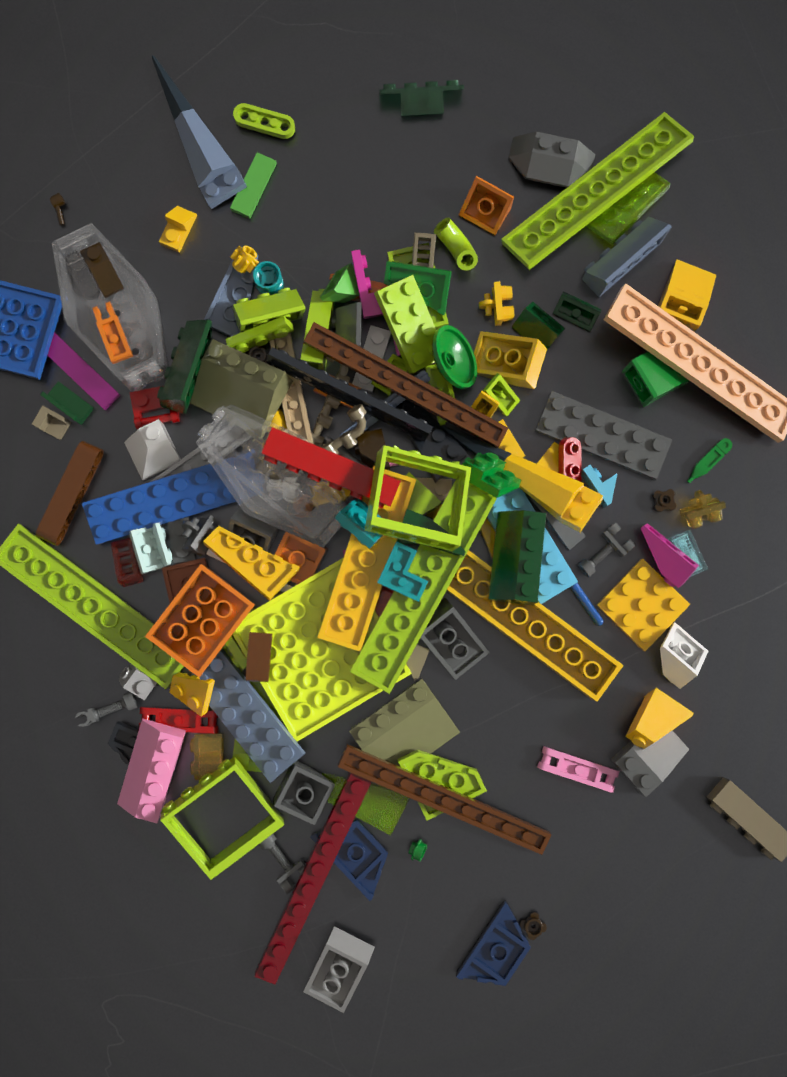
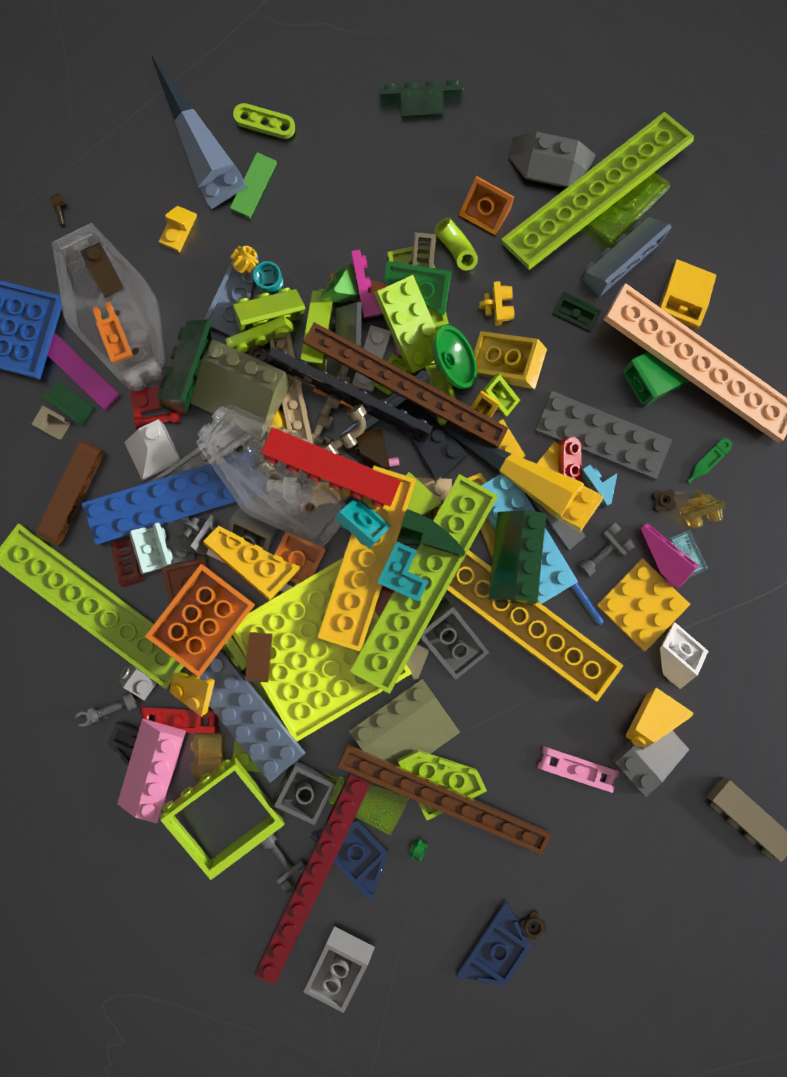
(410, 532): lime window -> none
(489, 475): green plate -> none
(538, 324): dark green panel -> none

